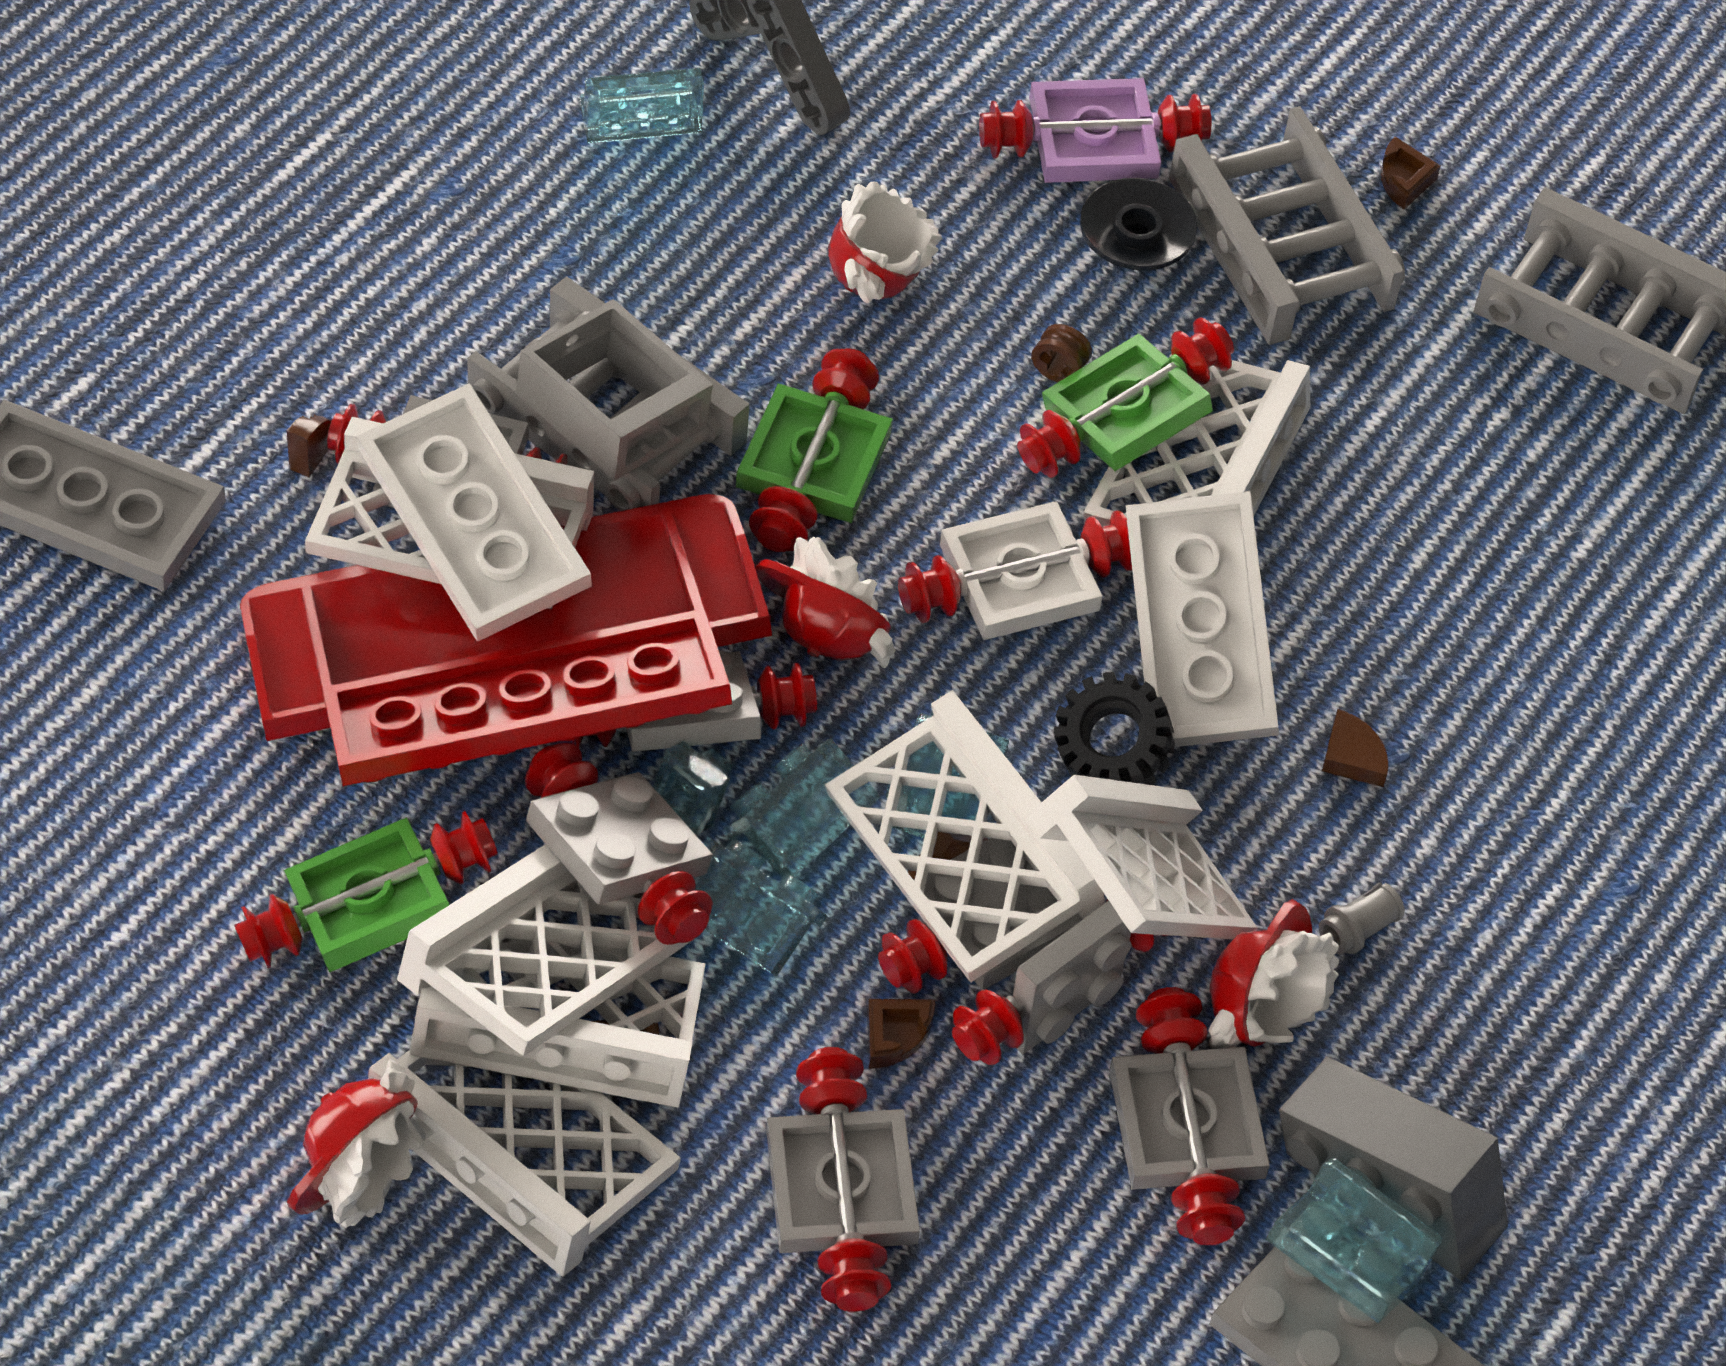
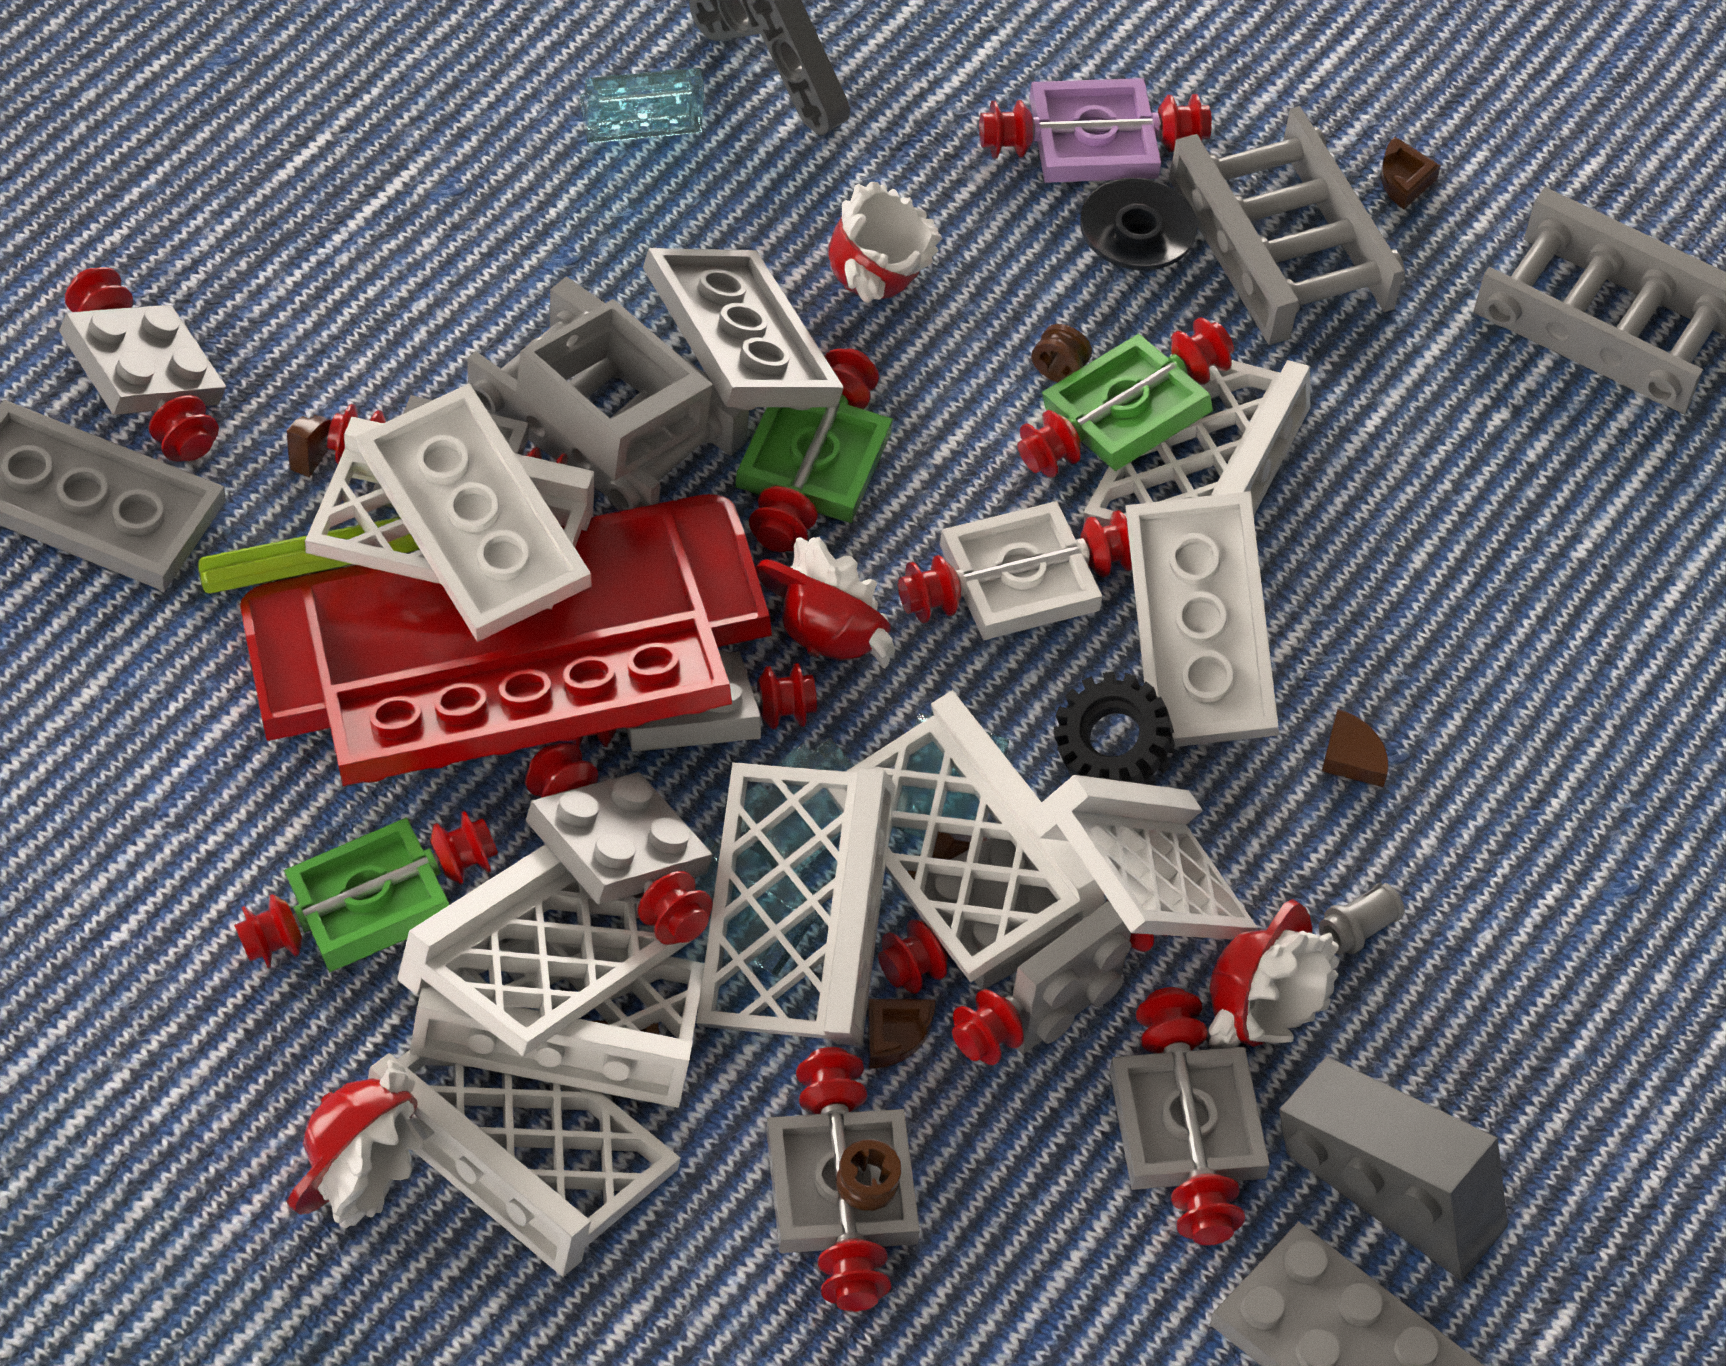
(143, 362): none -> light grey plate
(279, 560): none -> lime axle
(693, 784): clear light blue tile -> none
(742, 328): none -> light grey plate
(853, 910): none -> white fence
(872, 1153): none -> reddish brown bush
(1356, 1240): clear light blue bracket -> none

